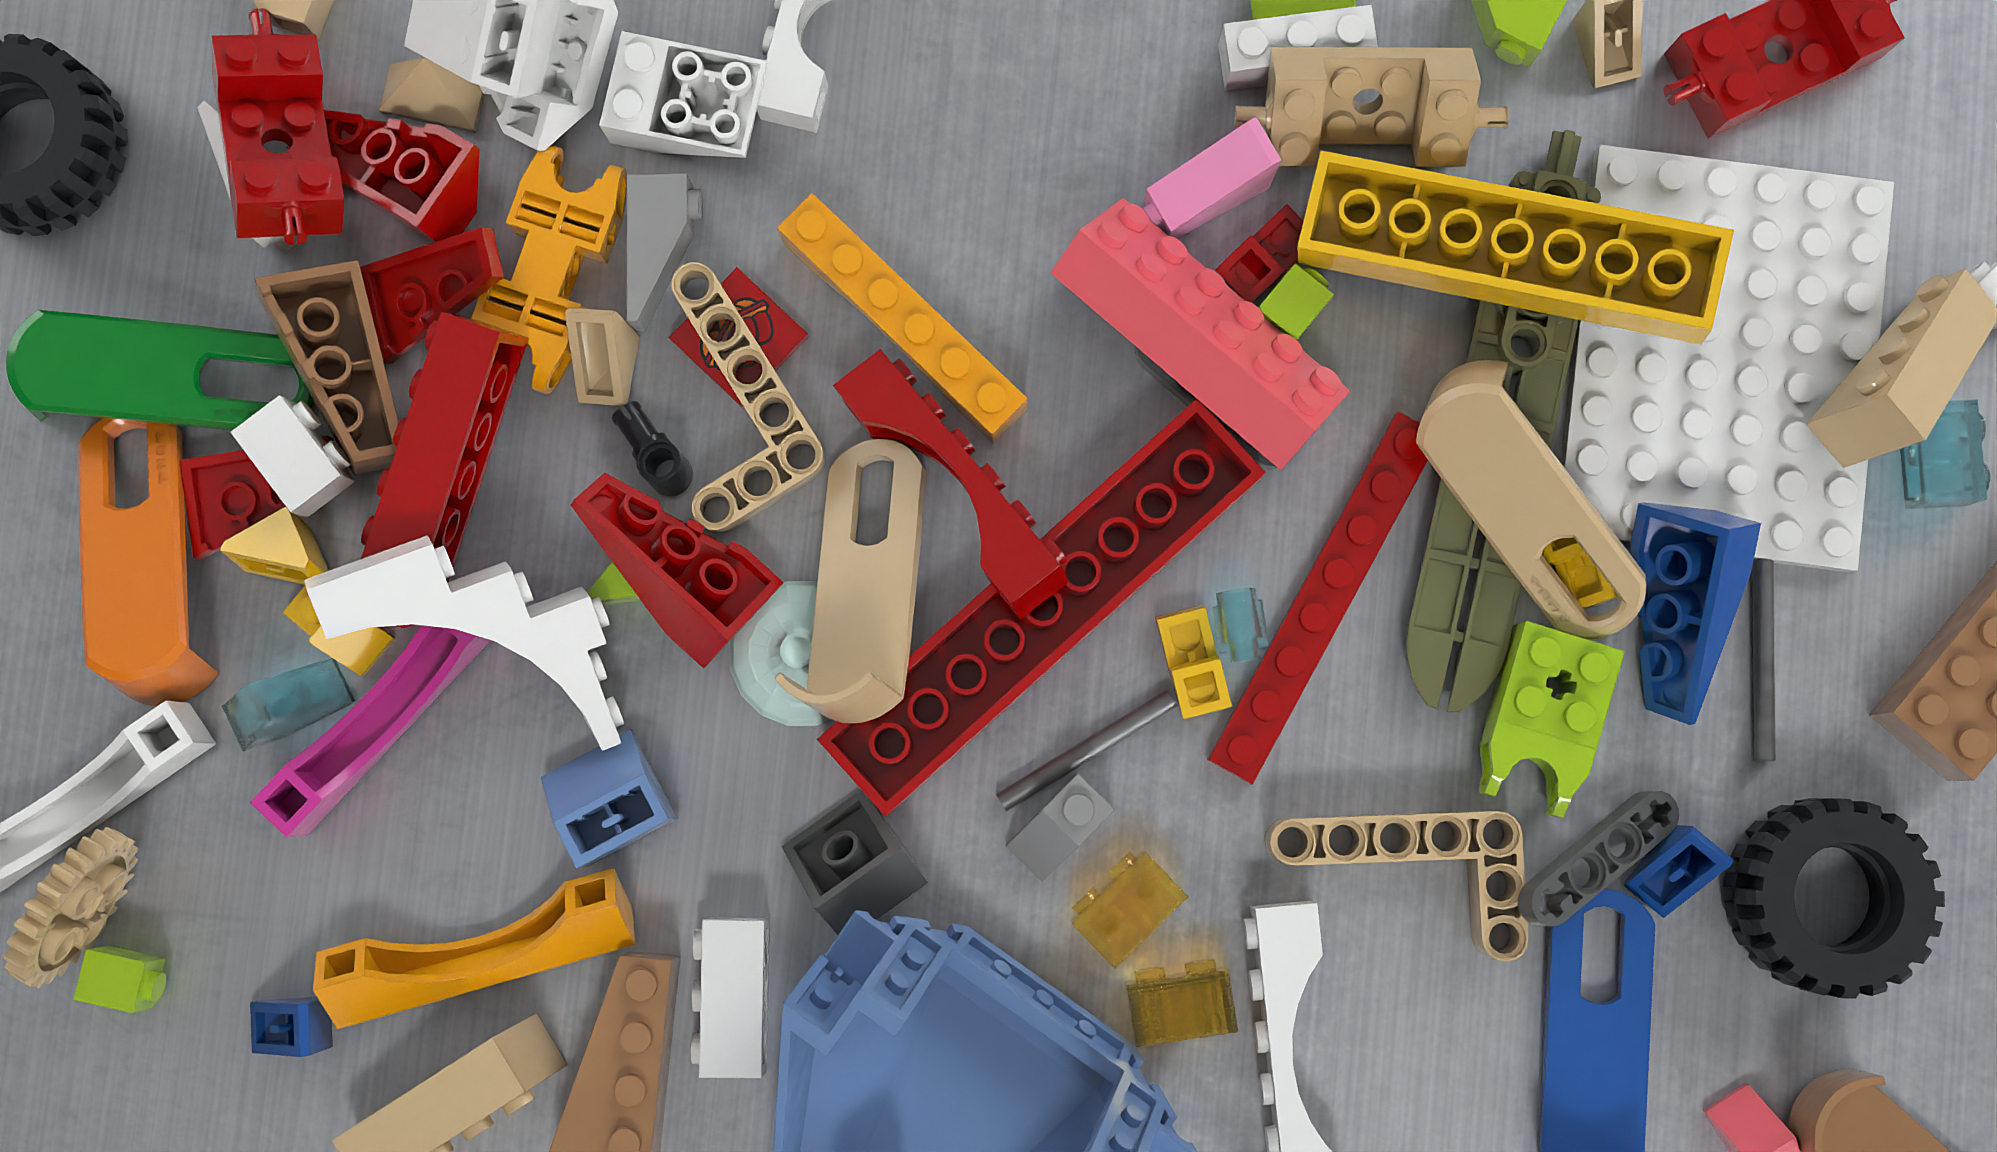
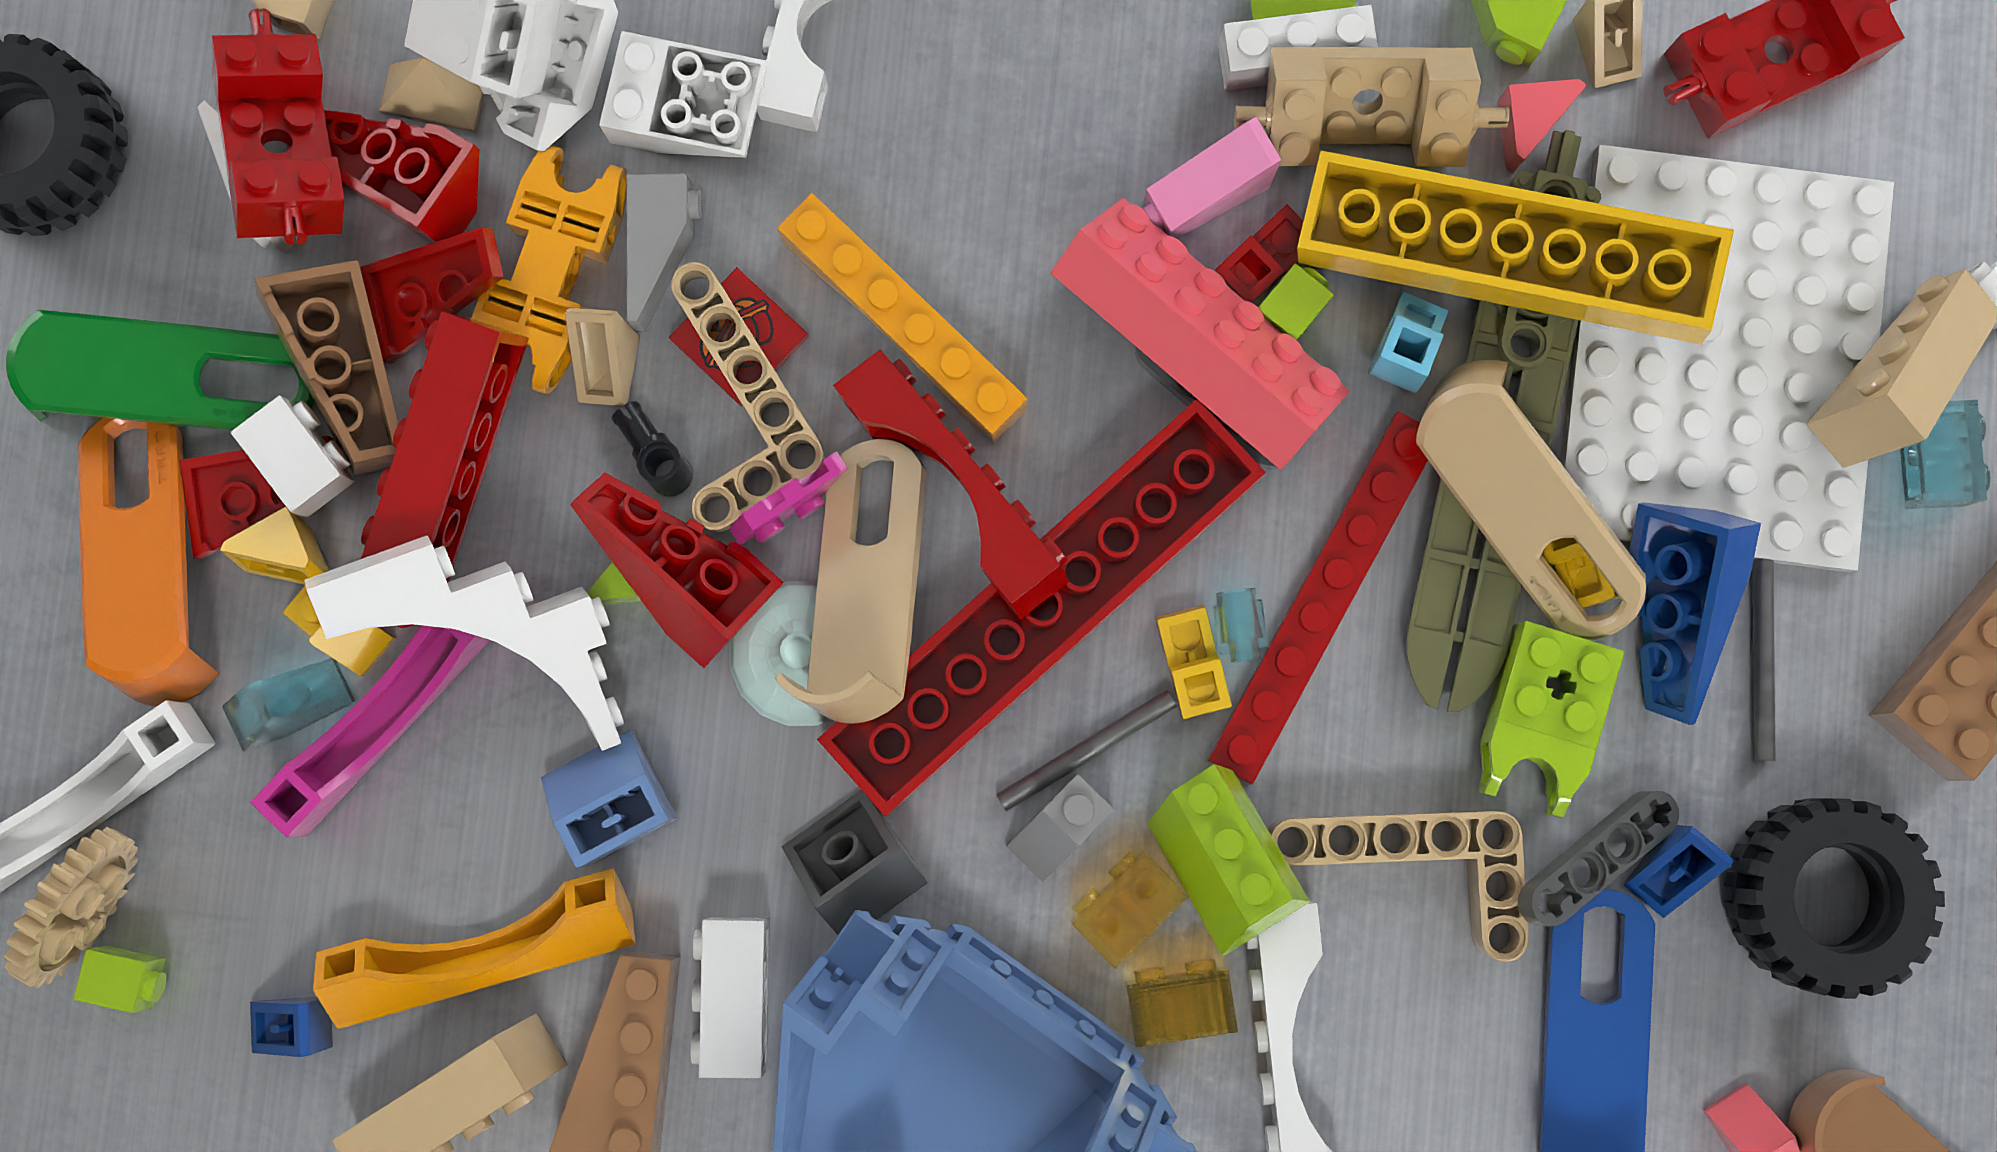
(797, 497): none -> dark pink wing
(1225, 858): none -> lime slope
(1409, 343): none -> medium azure brick
(1532, 114): none -> coral slope

